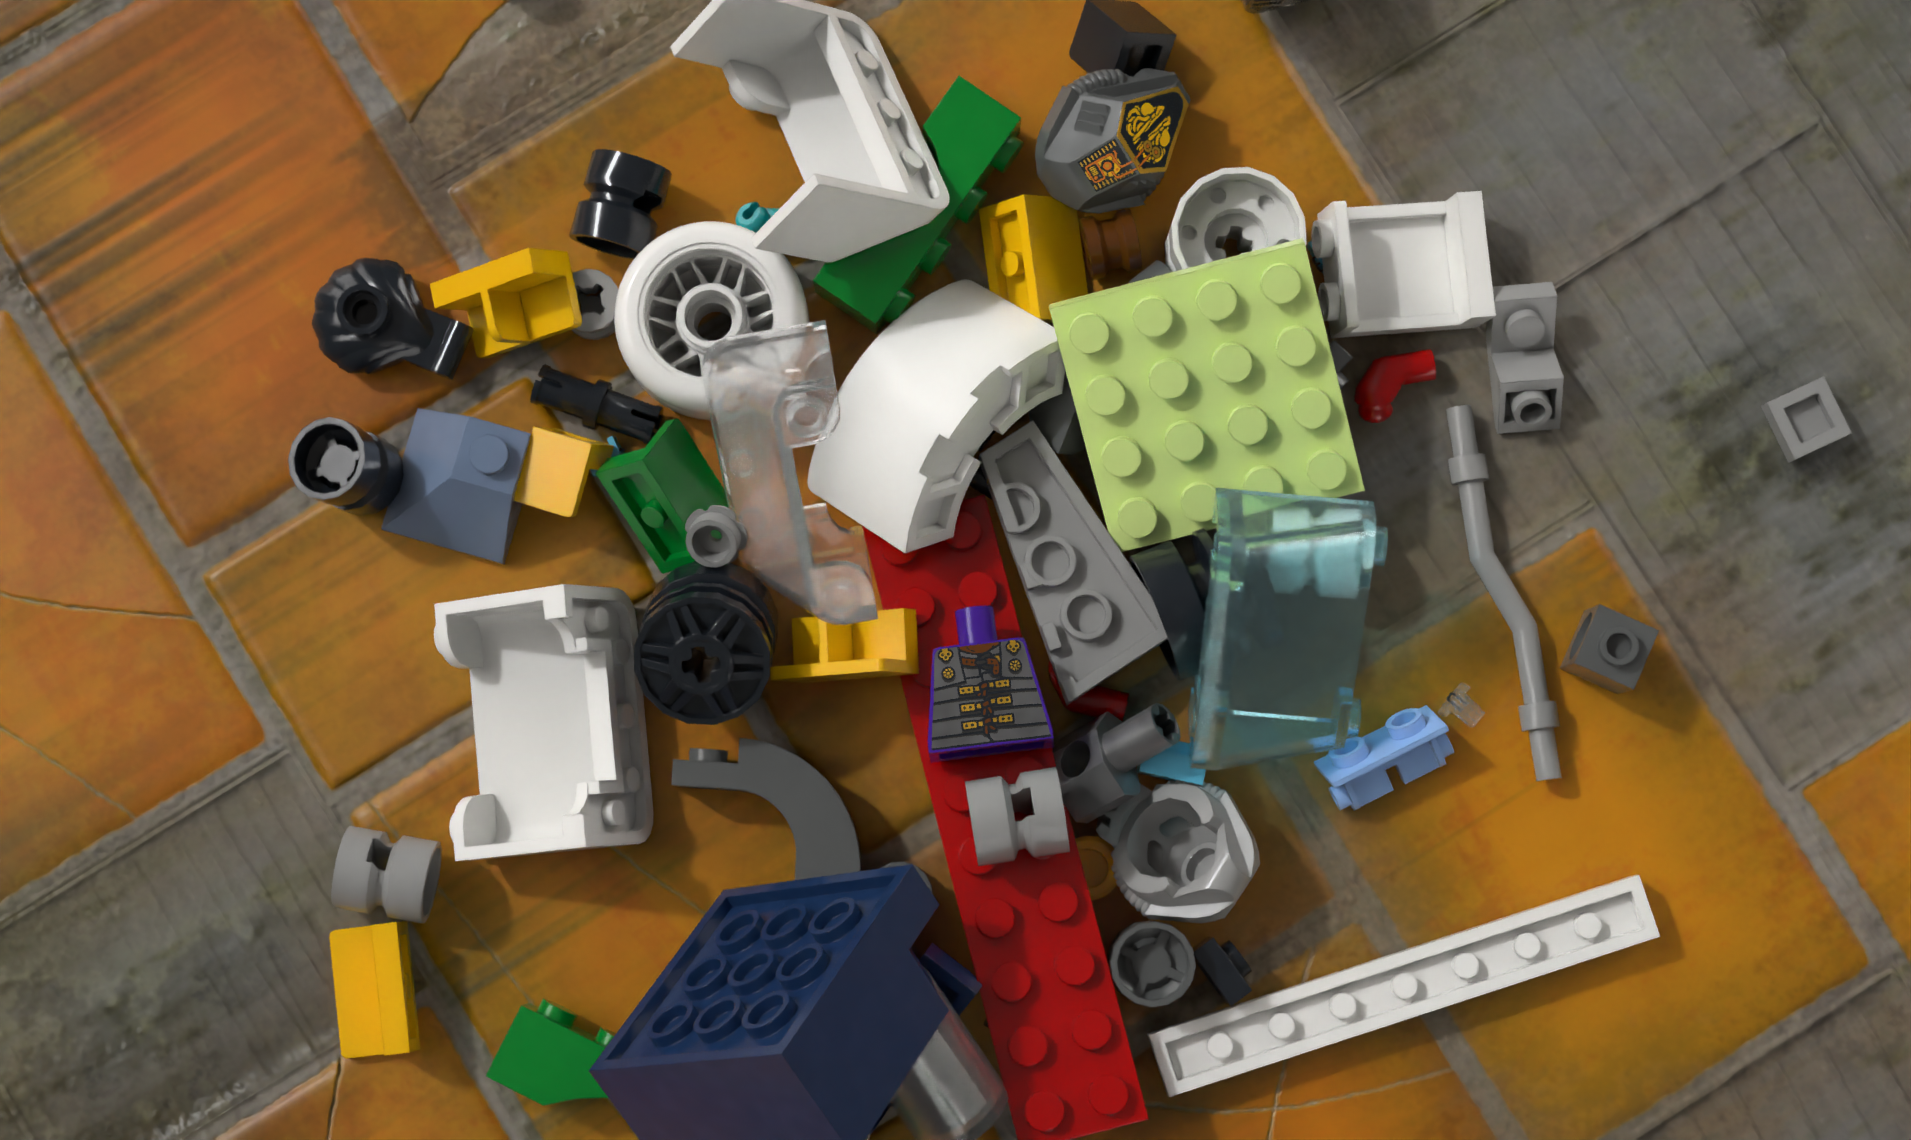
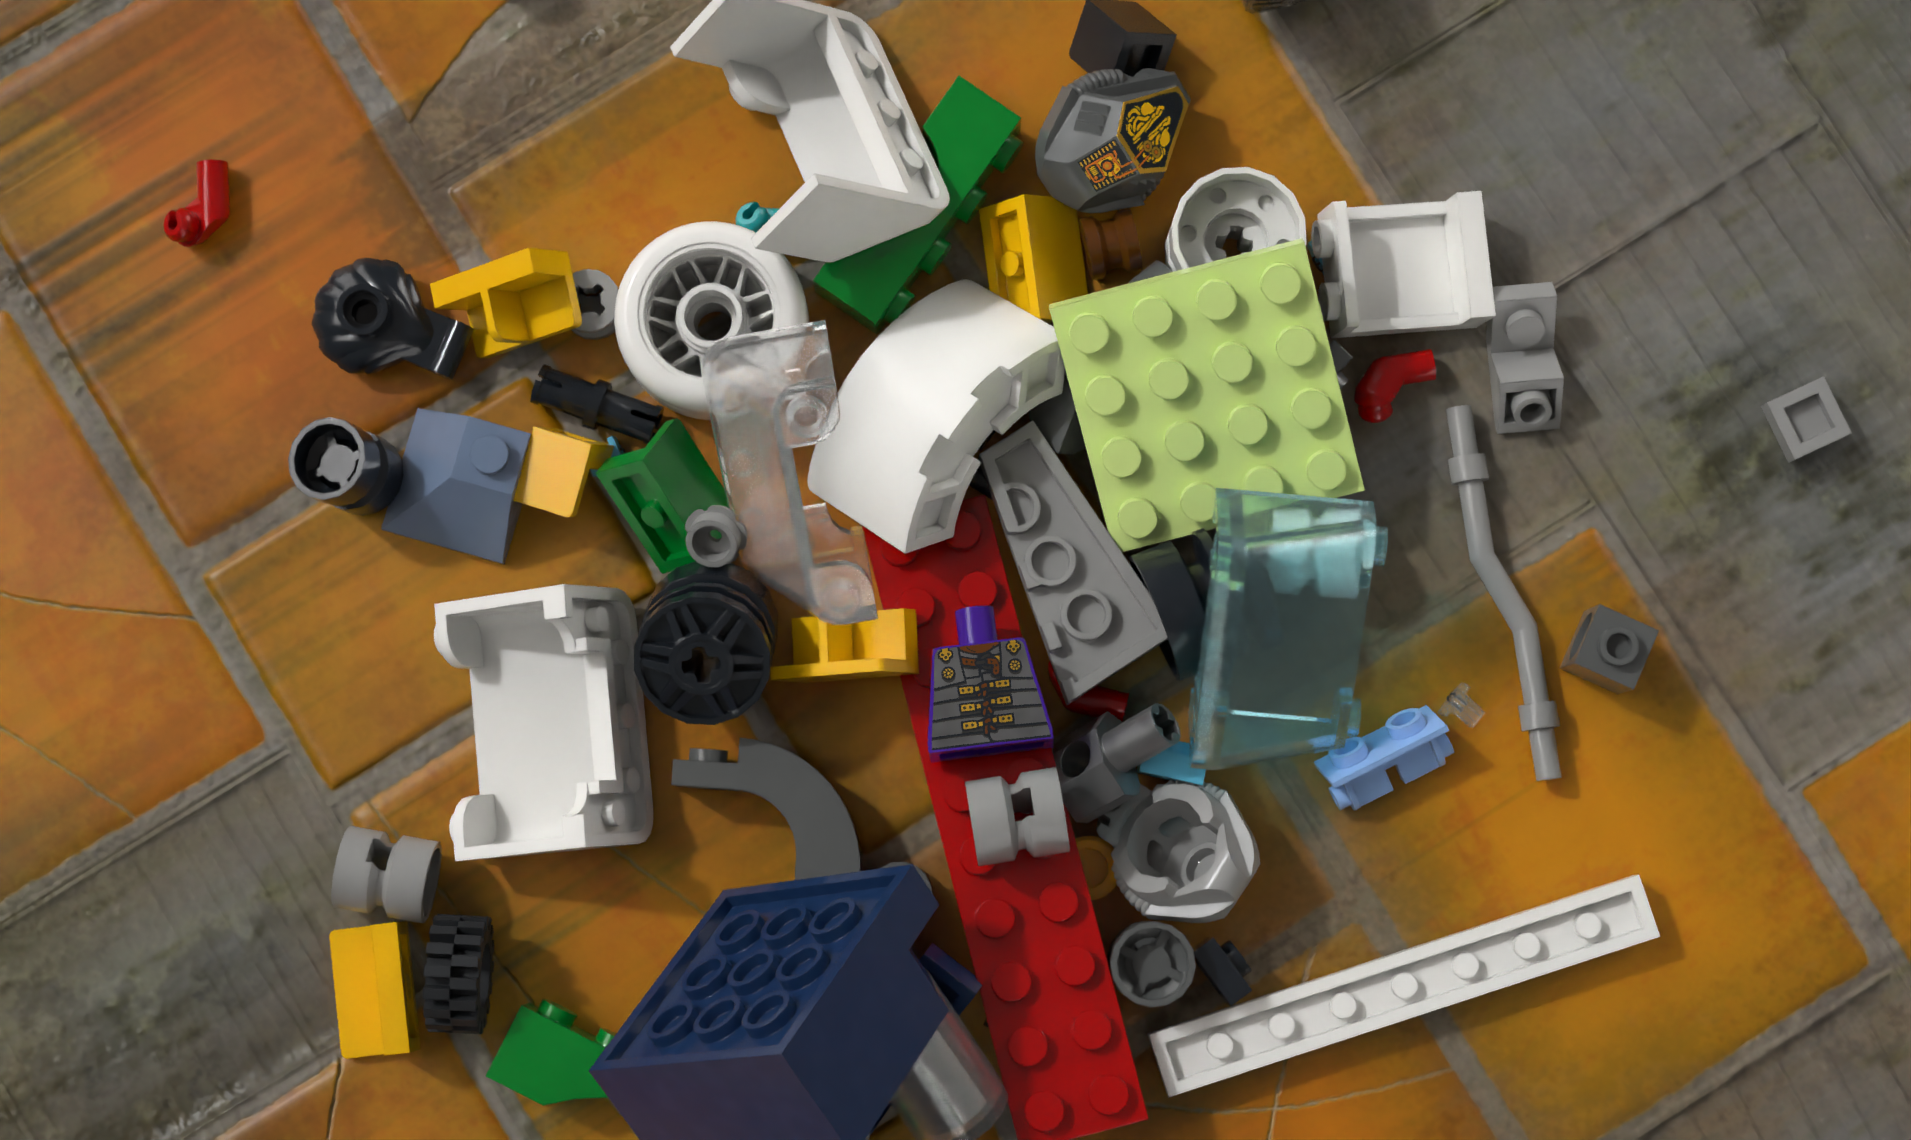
(205, 213): none -> red arm
(458, 974): none -> black tyre
(620, 203): black wheel -> none

